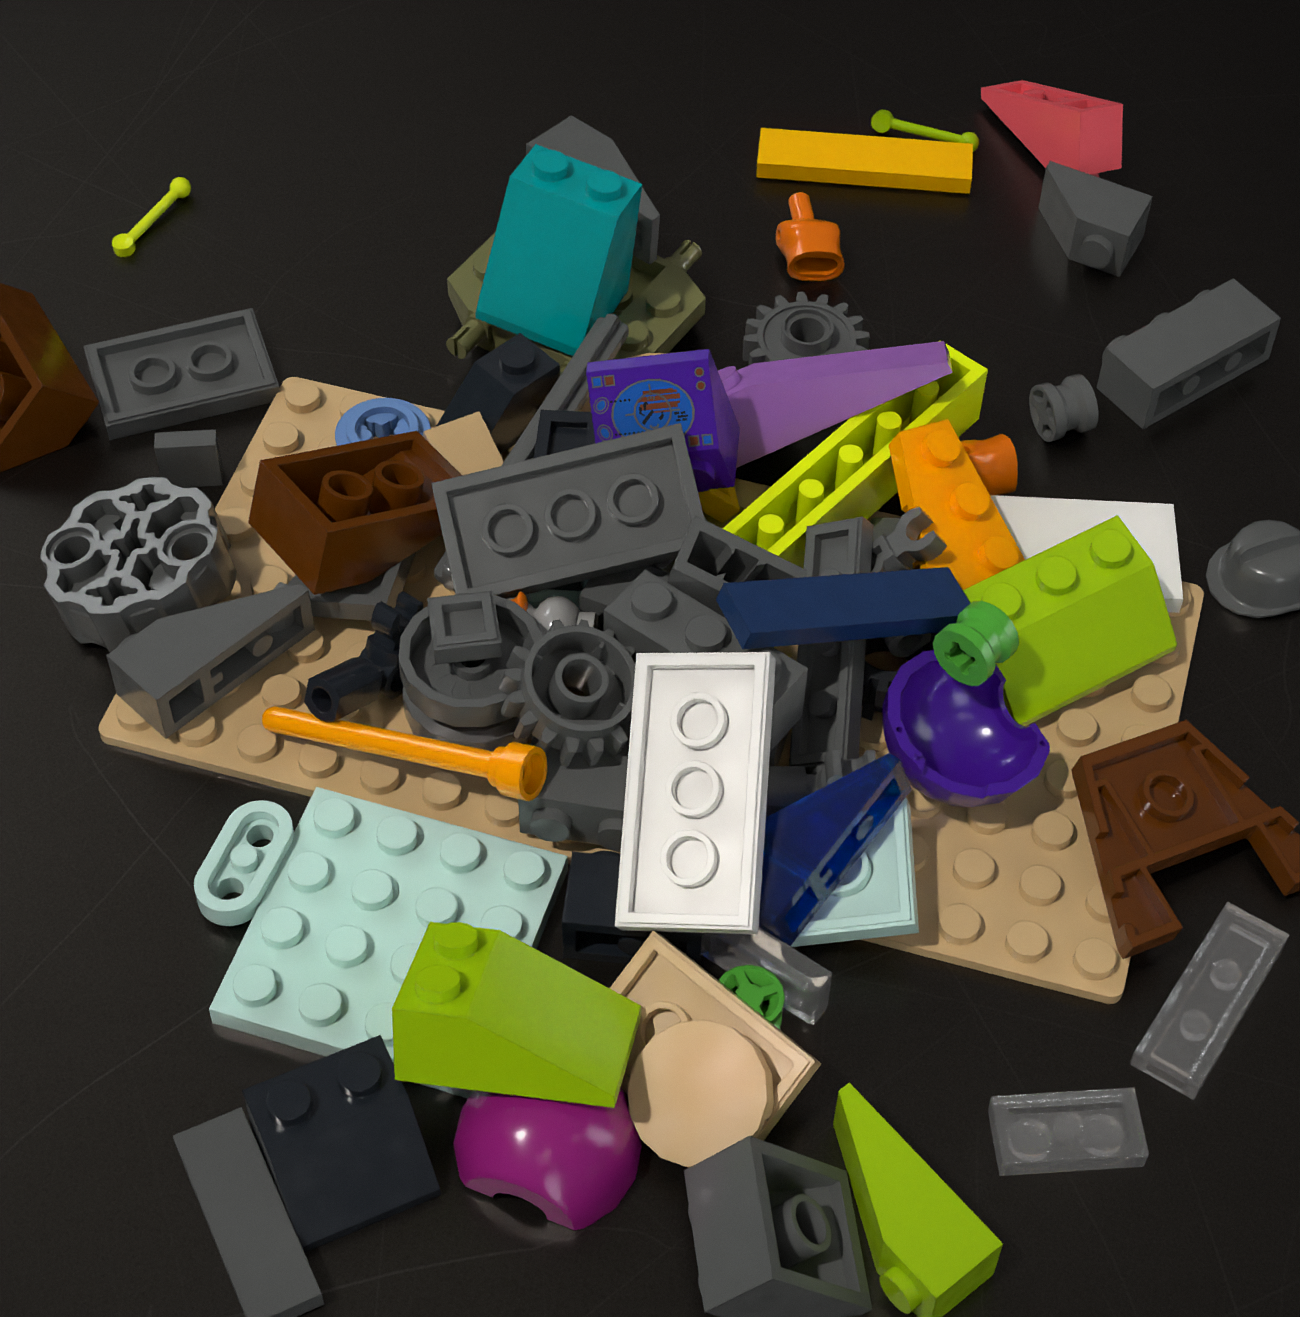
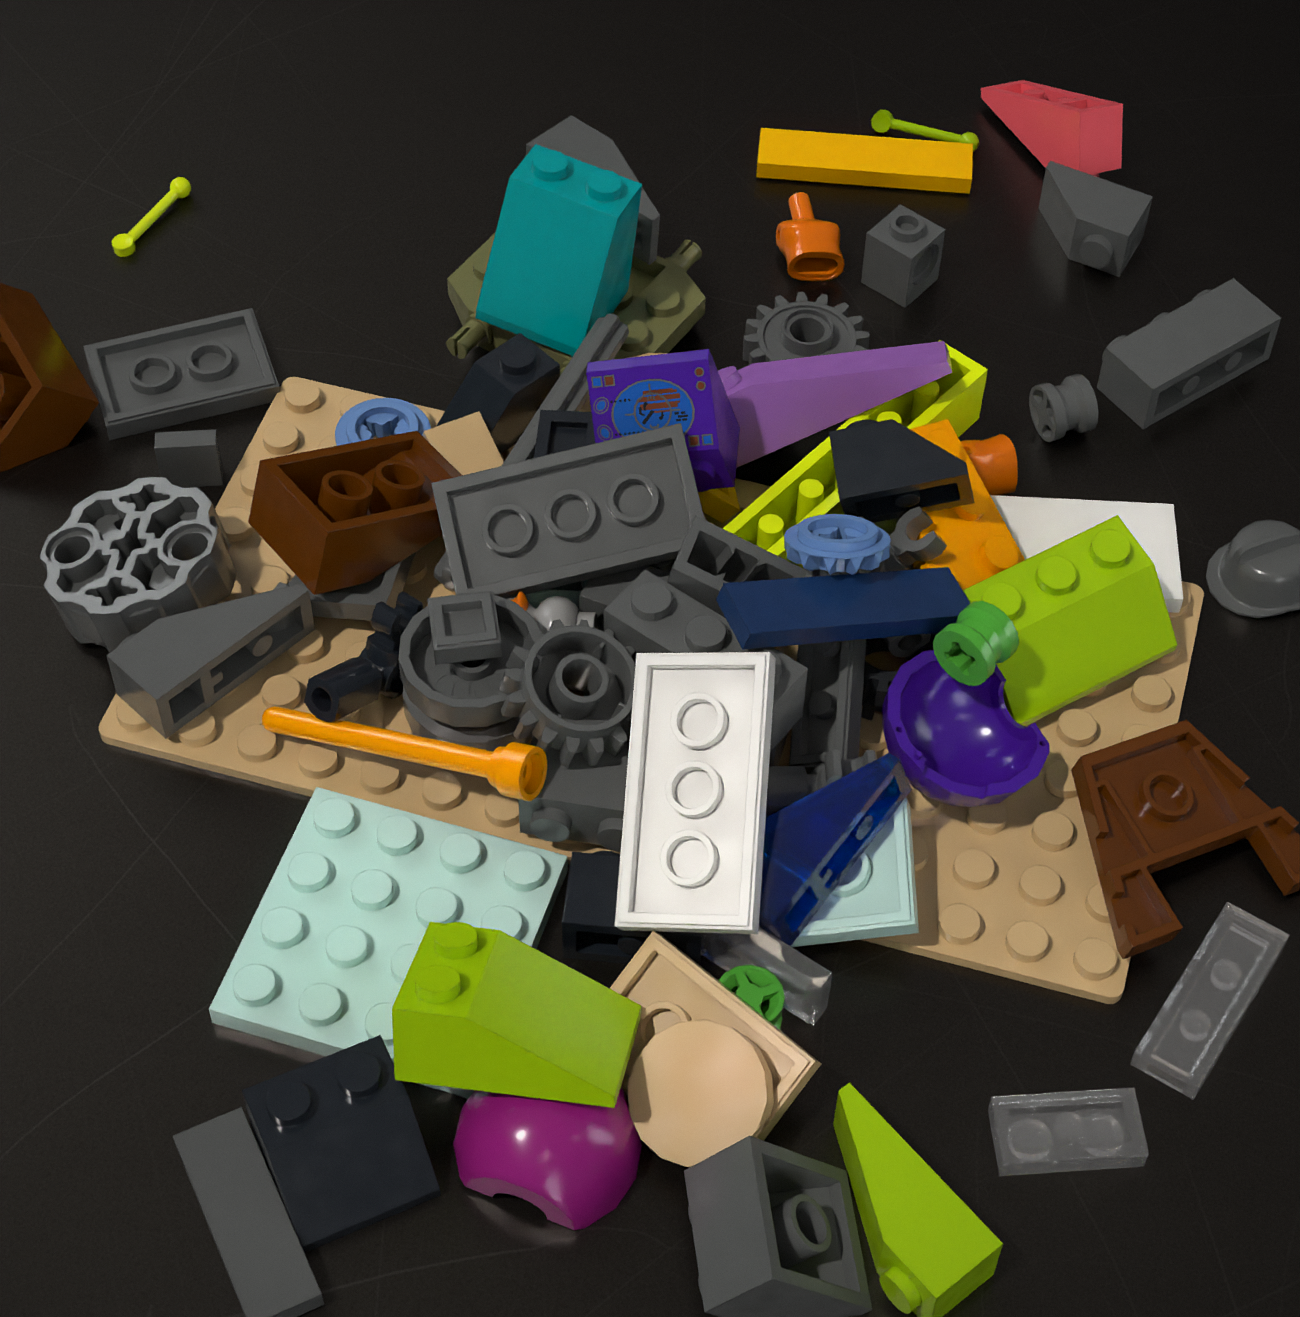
(239, 866): light aqua plate -> none
(837, 543): none -> medium blue gear
(891, 469): none -> black slope
(902, 255): none -> dark grey brick

